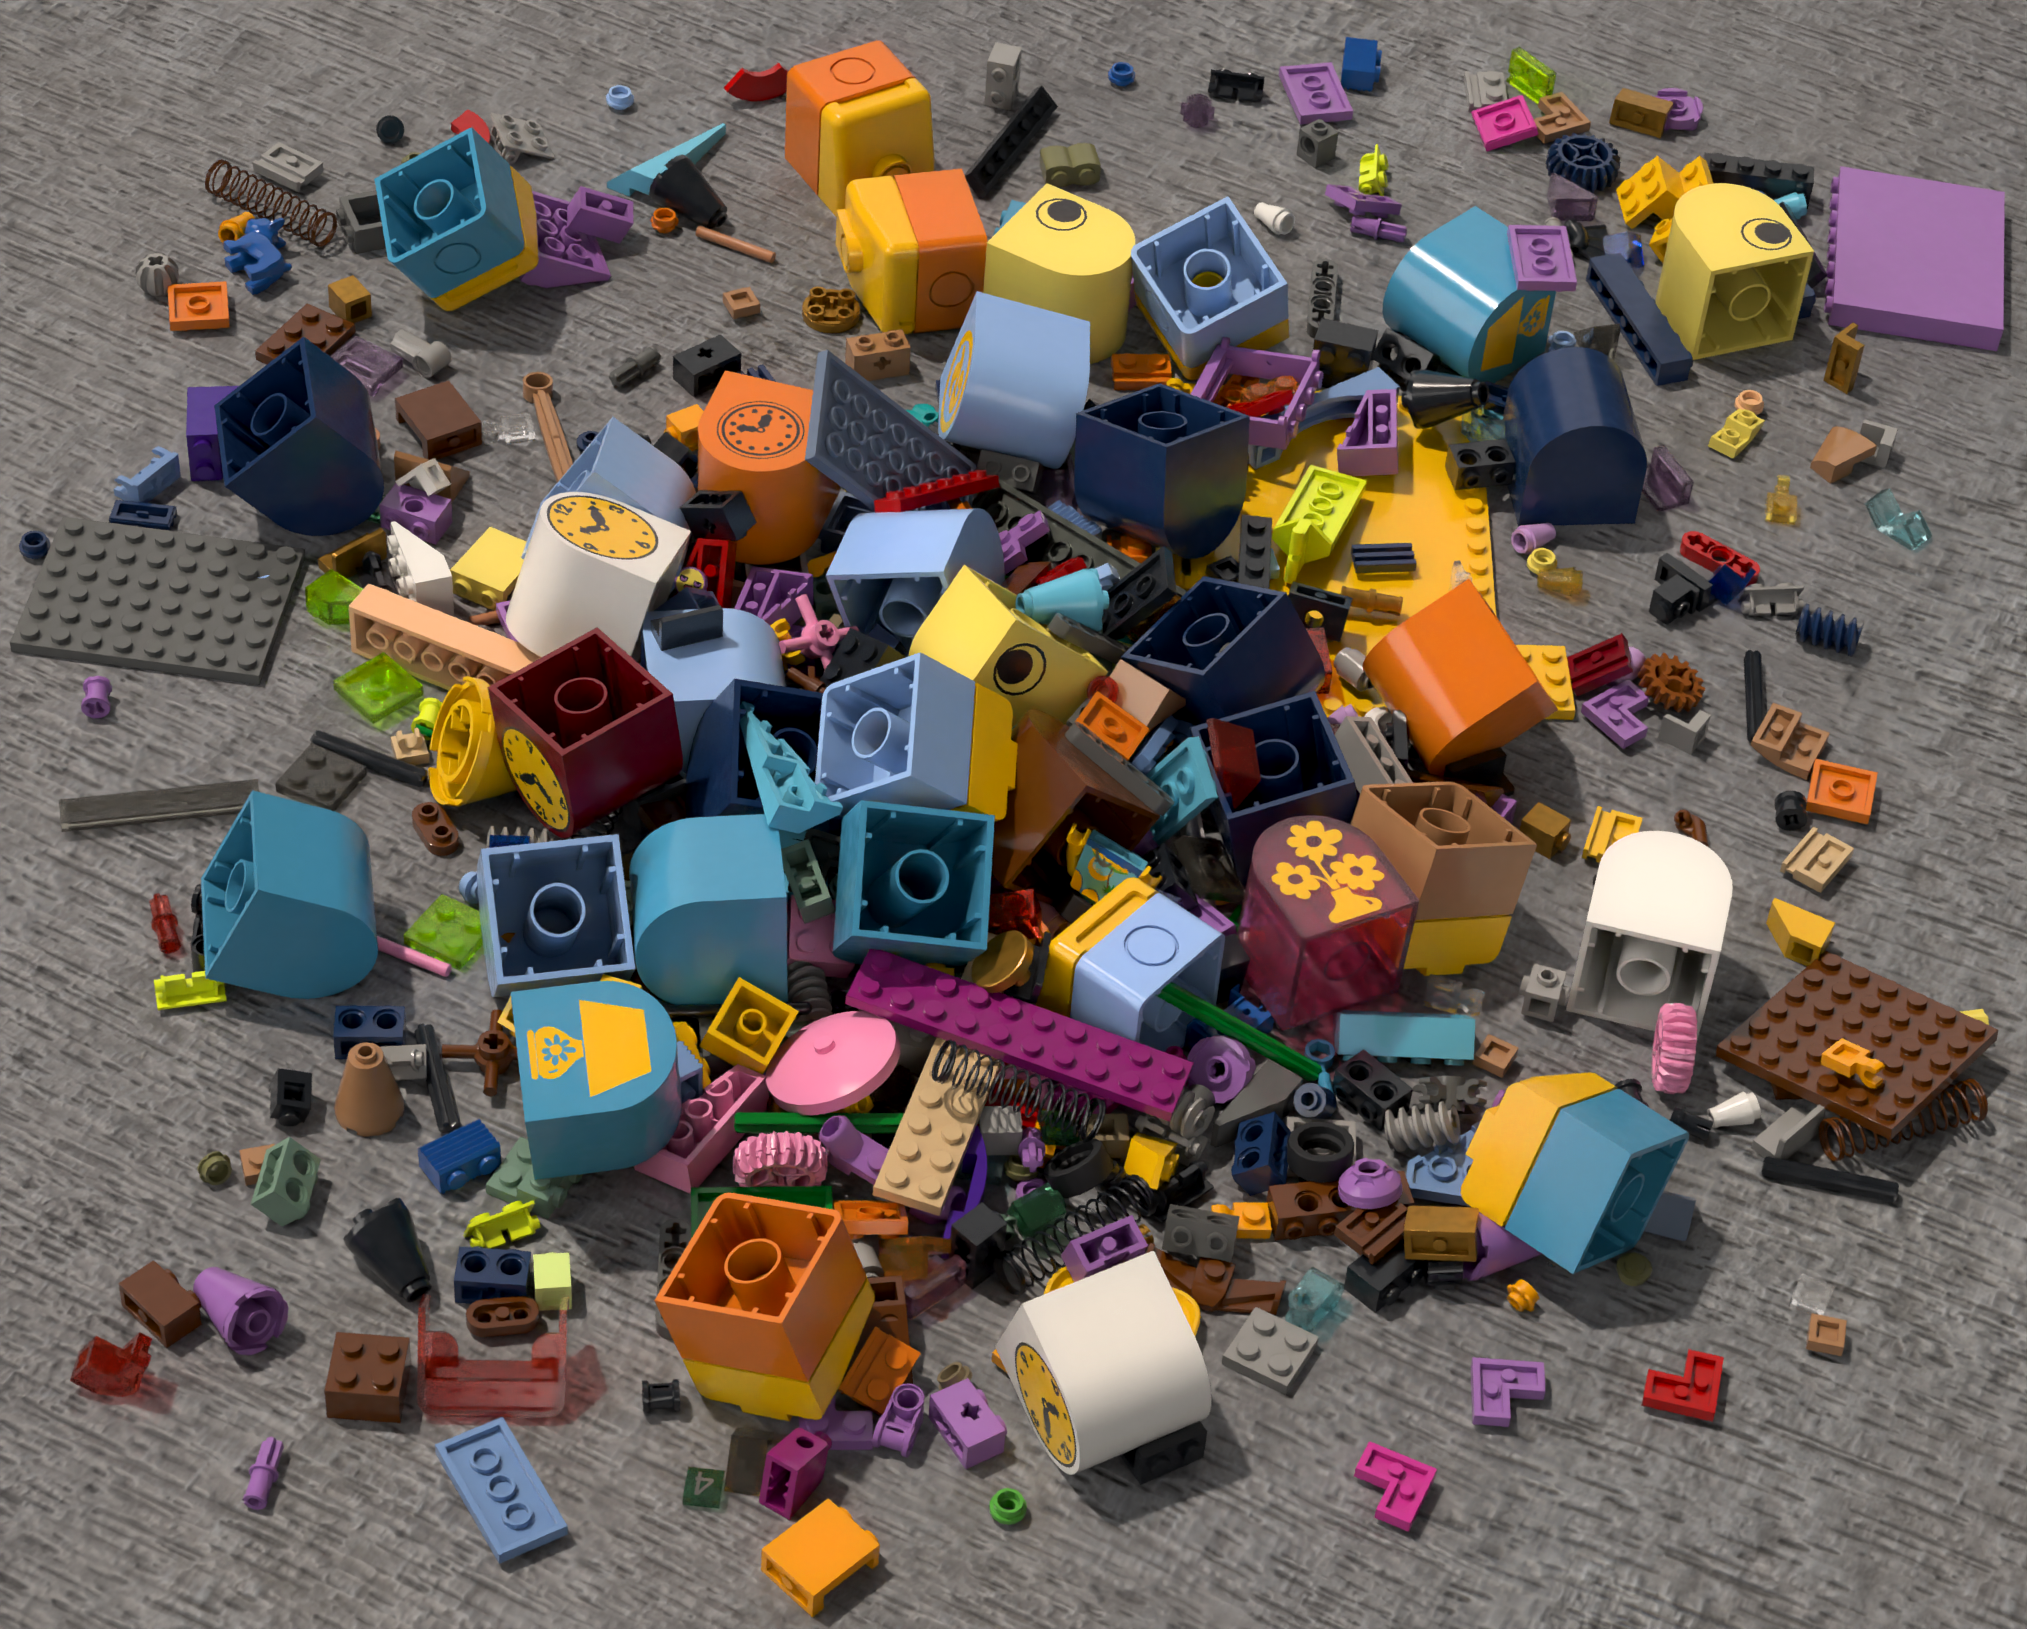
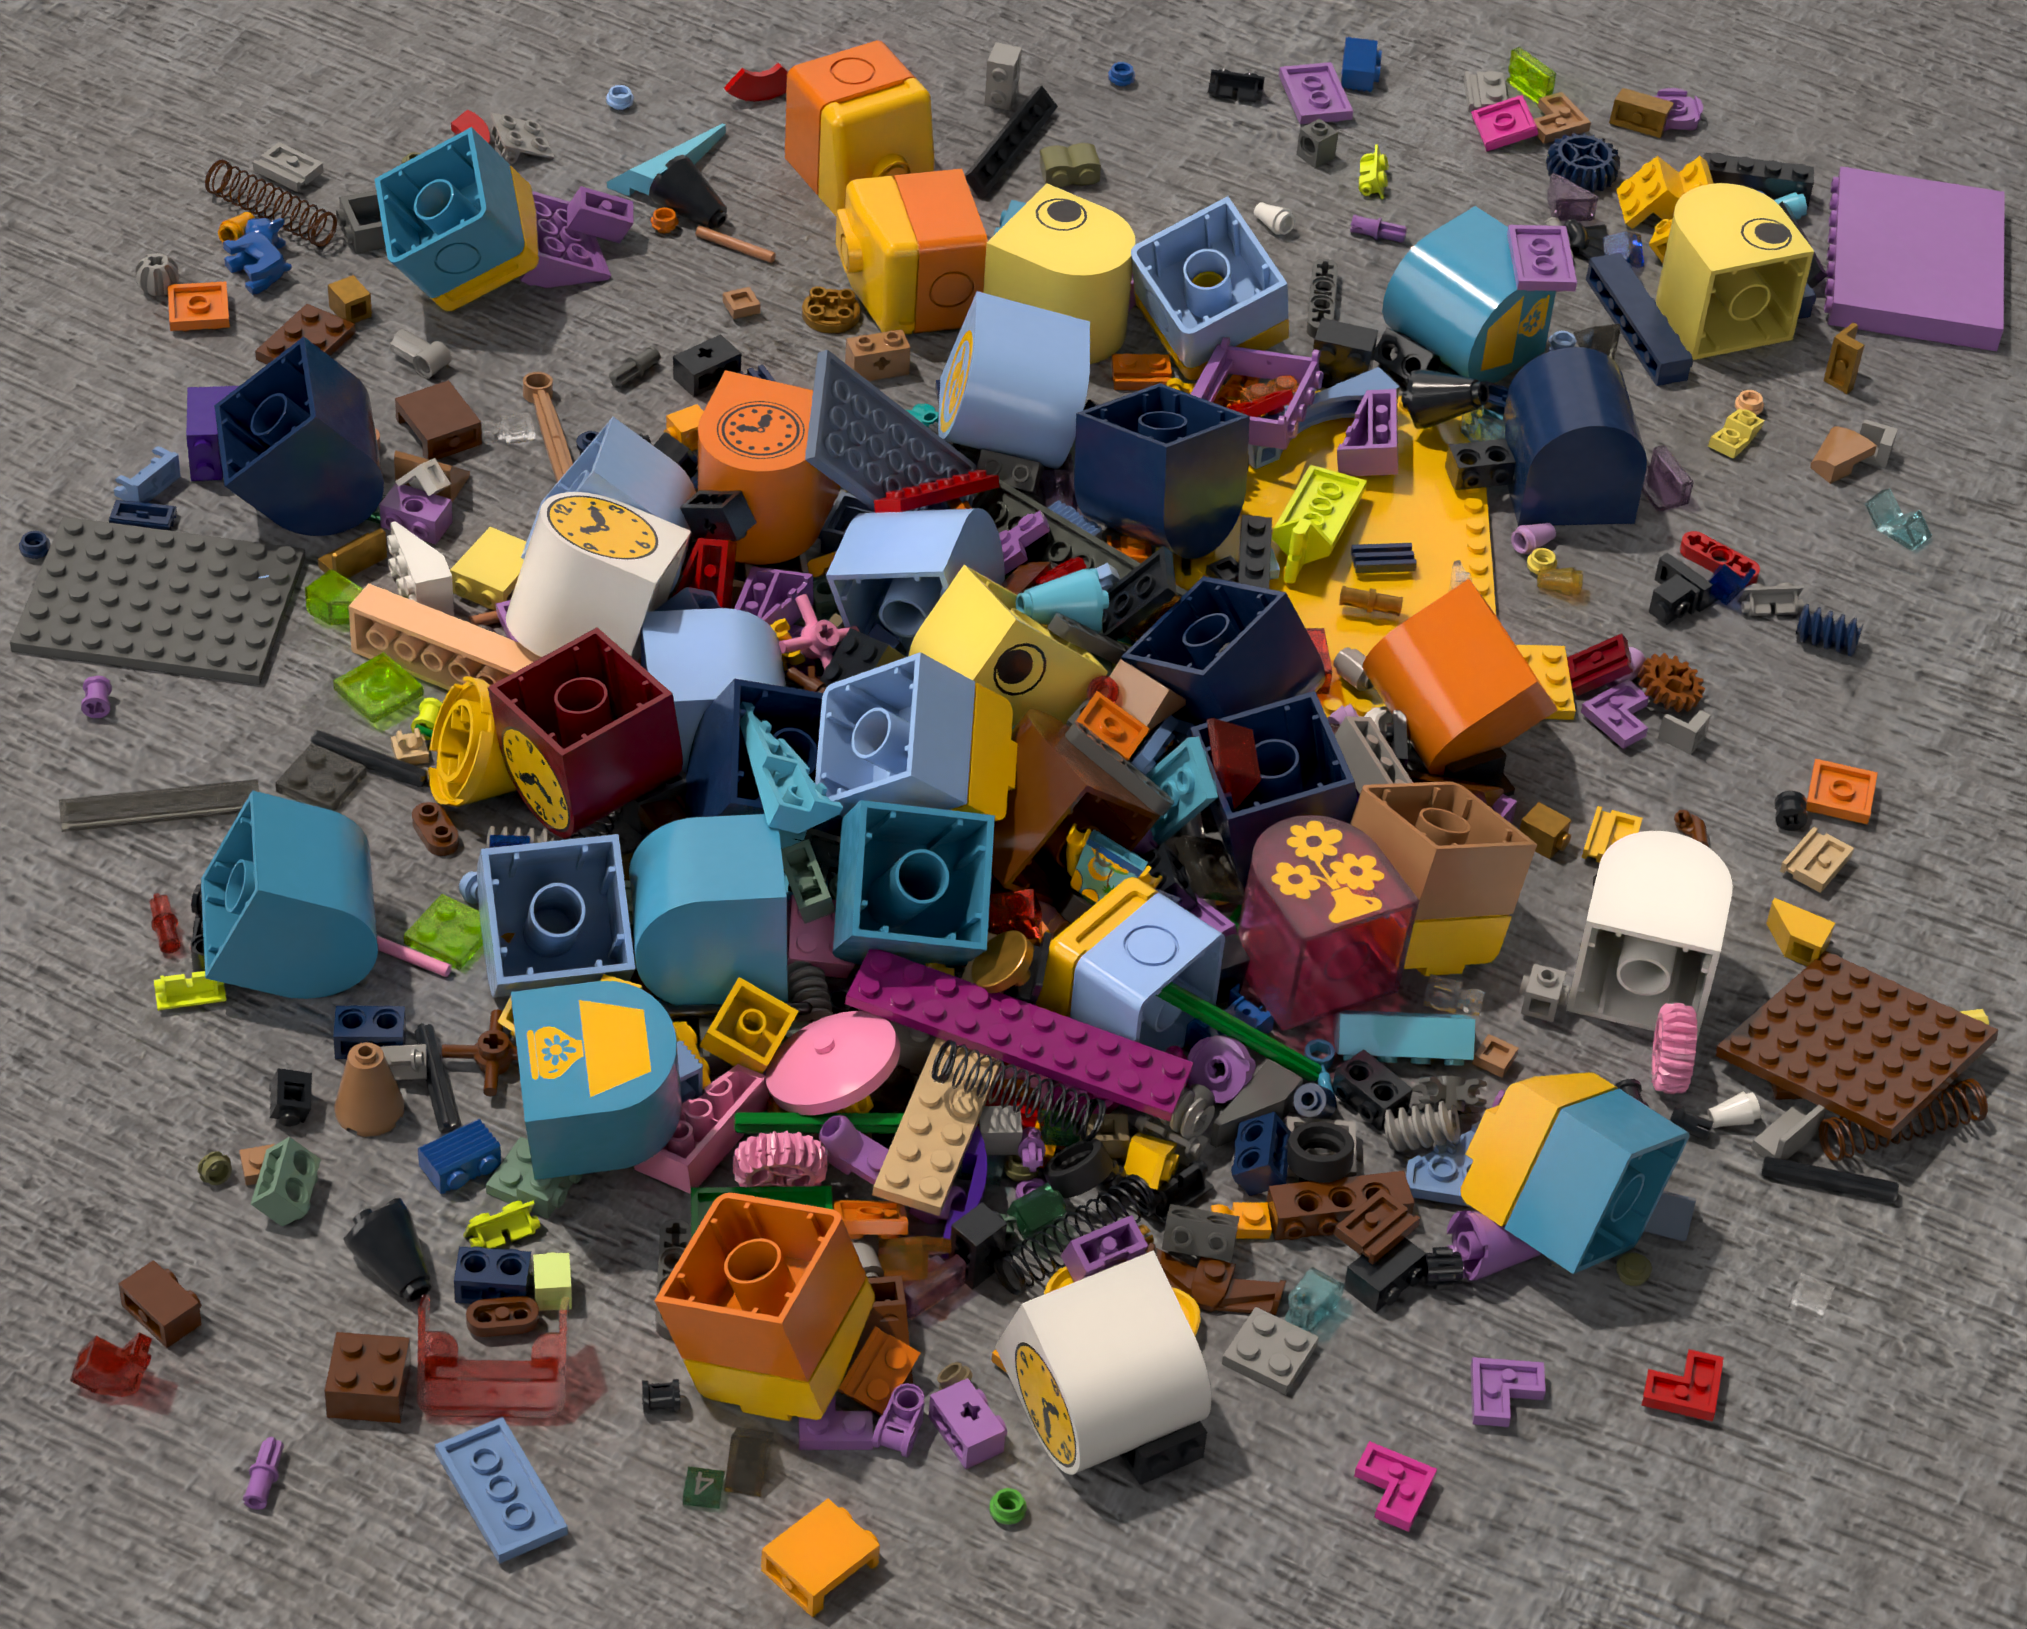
(241, 1309): medium lavender cone -> none
(371, 360): clear purple plate -> none
(375, 572): black hinge -> none
(390, 129): black plate -> none
(688, 627): black panel -> none
(691, 578): tile -> none
(794, 1471): magenta torso -> none
(1197, 110): clear purple gear -> none
(1331, 605): black brick -> none
(1360, 203): medium lavender plate -> none
(1370, 1184): medium lavender piece -> none
(1441, 1233): pearl gold panel -> none
(1522, 1296): light orange plate -> none
(1753, 692): black axle -> none
(1779, 505): clear yellow plate -> none
(1788, 741): medium nougat slope -> none
(1826, 1334): medium nougat plate -> none
(1849, 1059): light orange plate -> none

